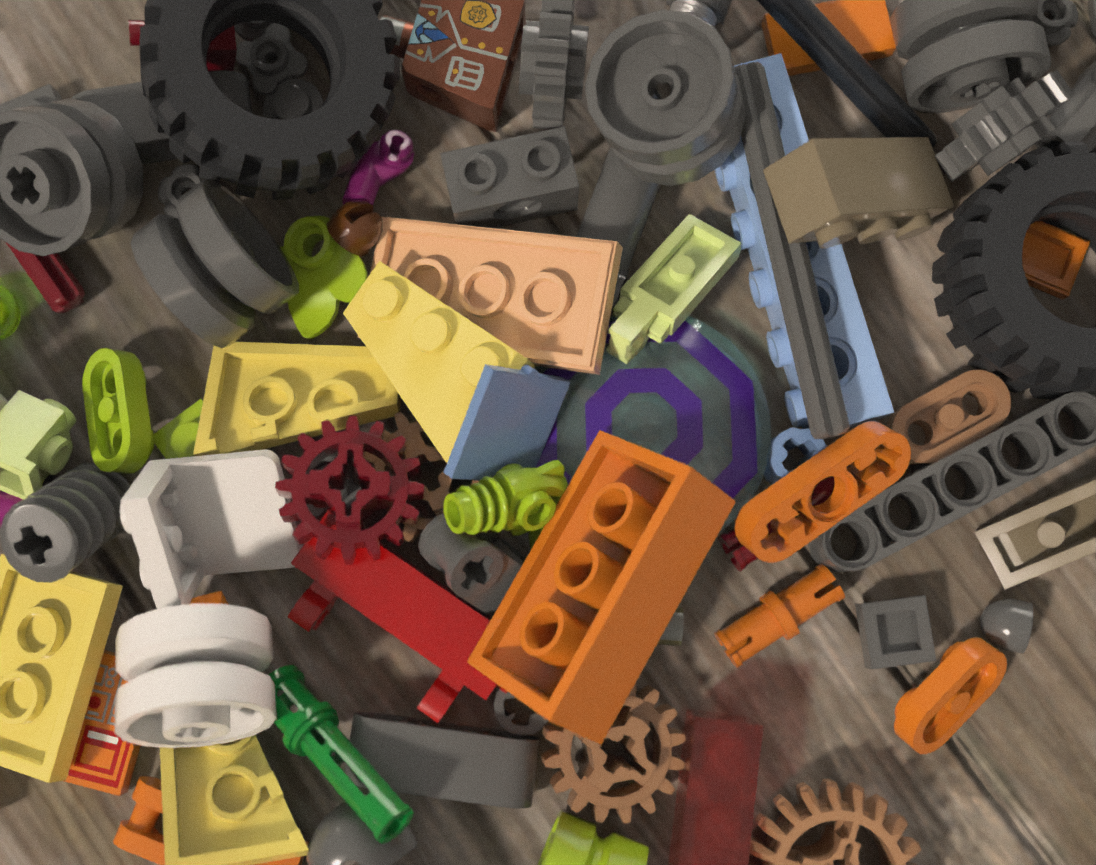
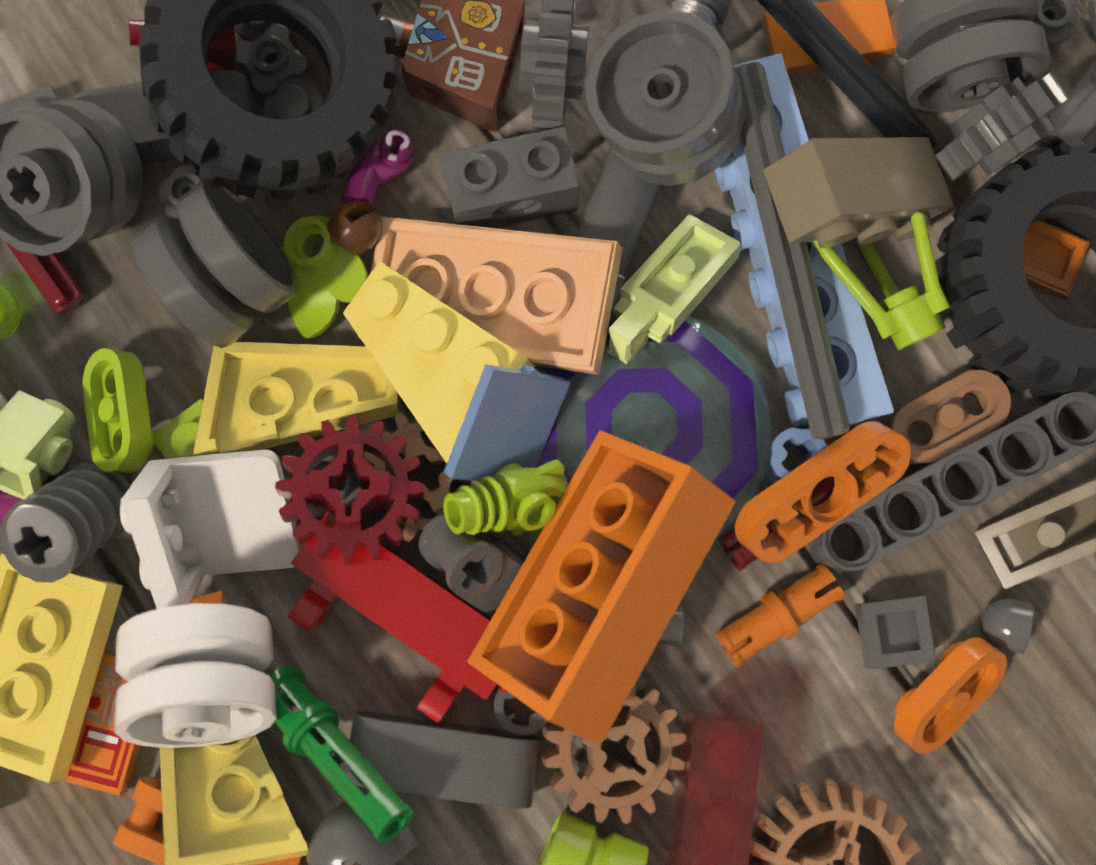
(907, 313): none -> lime plant

